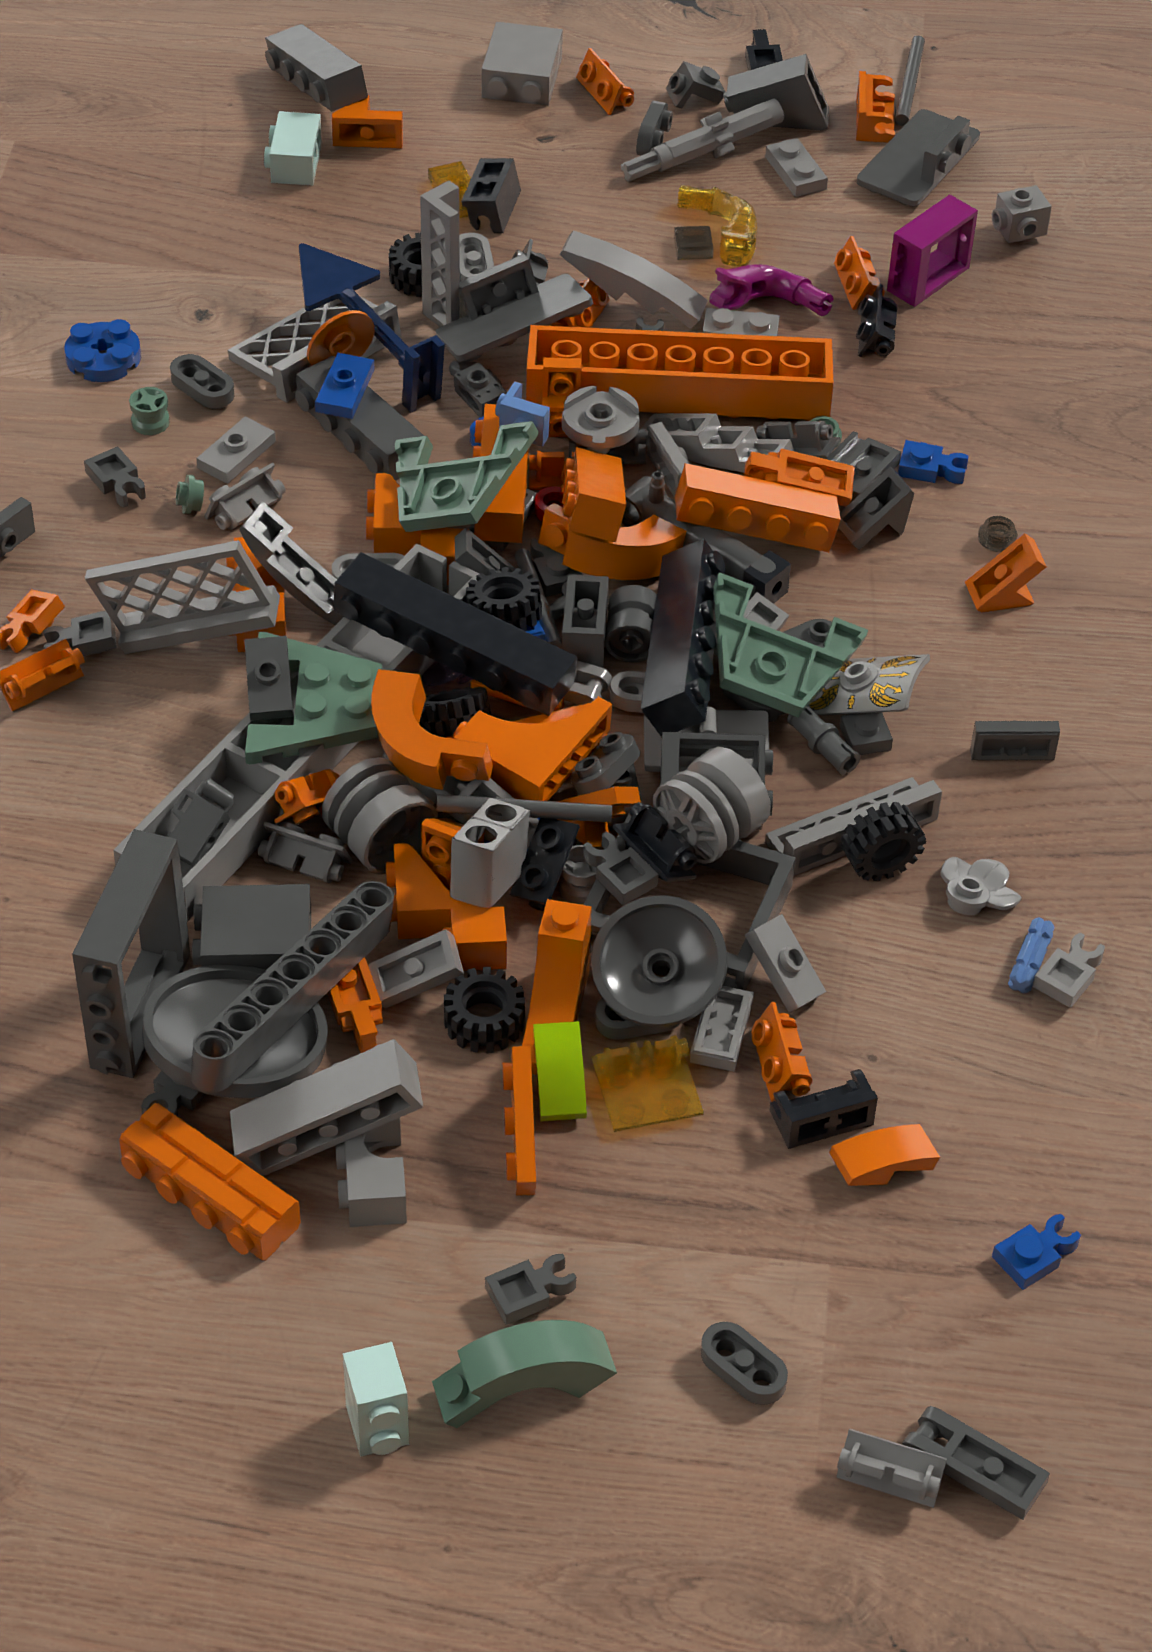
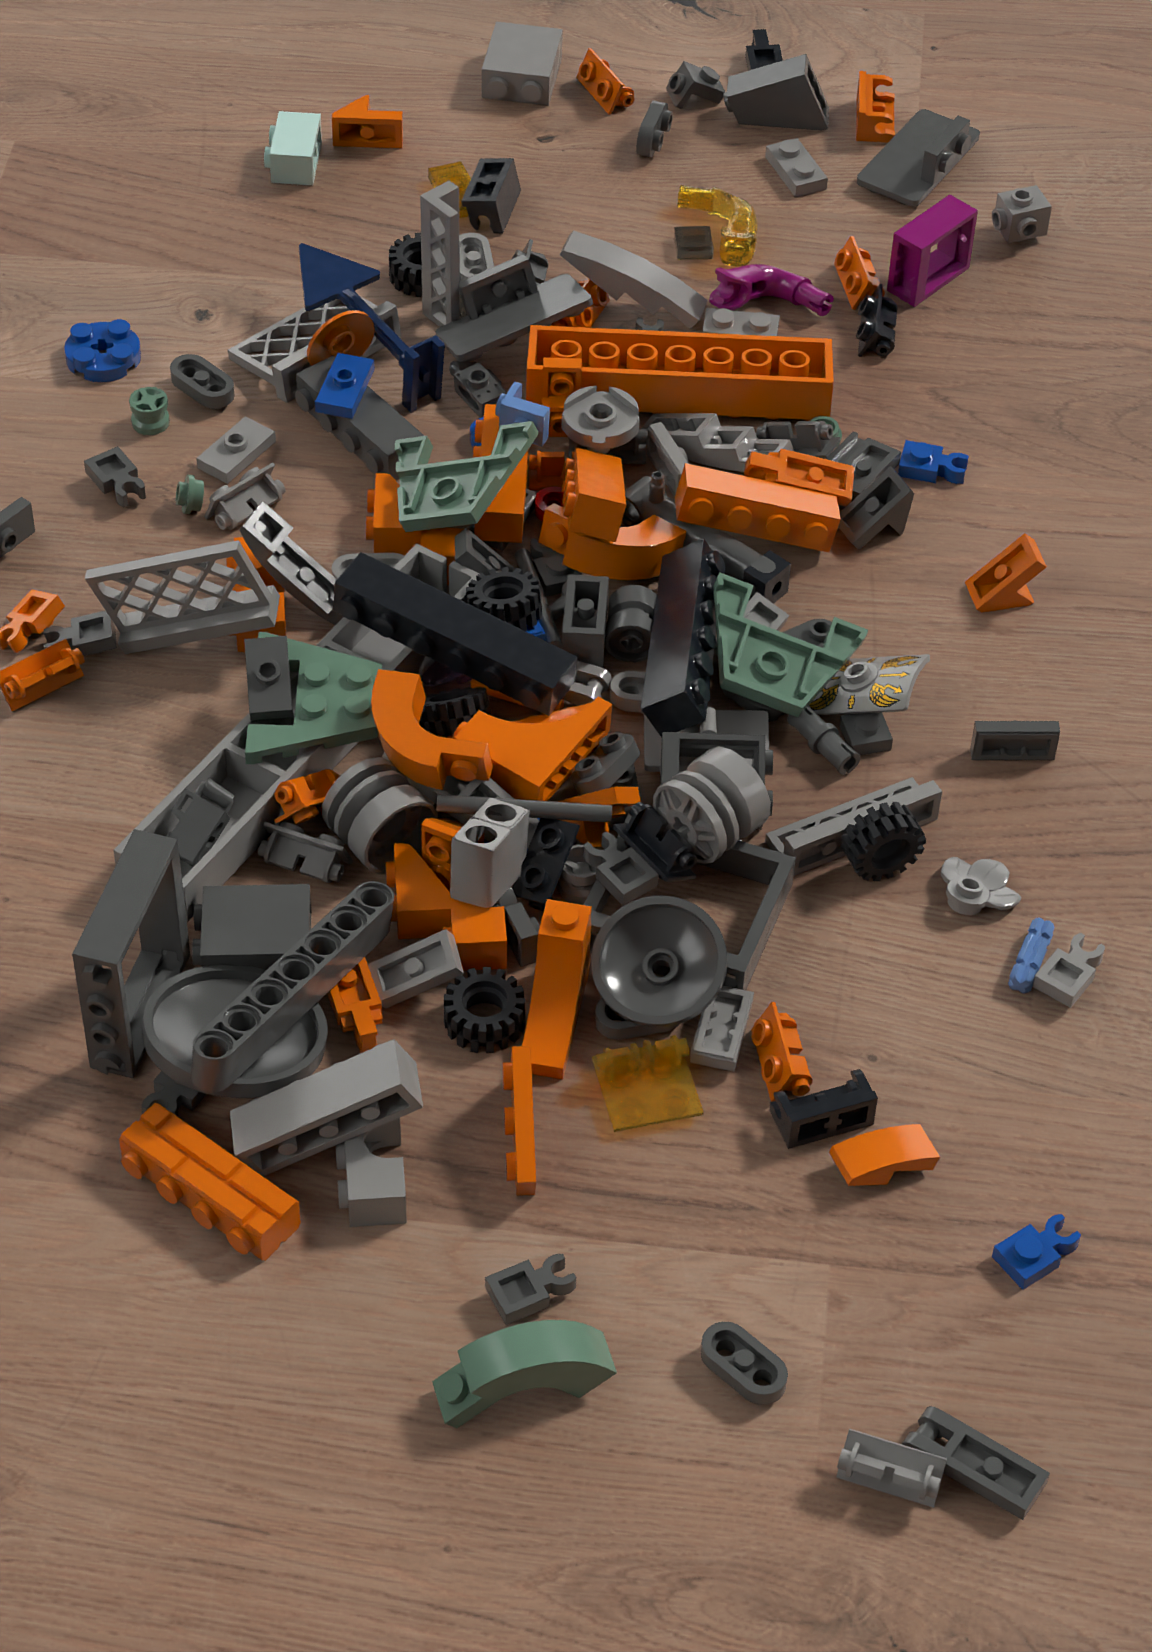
(316, 67): dark grey brick -> none
(376, 1399): light aqua brick -> none
(520, 929): none -> dark grey plate
(560, 1071): lime slope -> none
(714, 136): light grey piece -> none
(785, 963): light grey plate -> none
(910, 80): dark grey bar -> none
(997, 533): clear smoke plate -> none

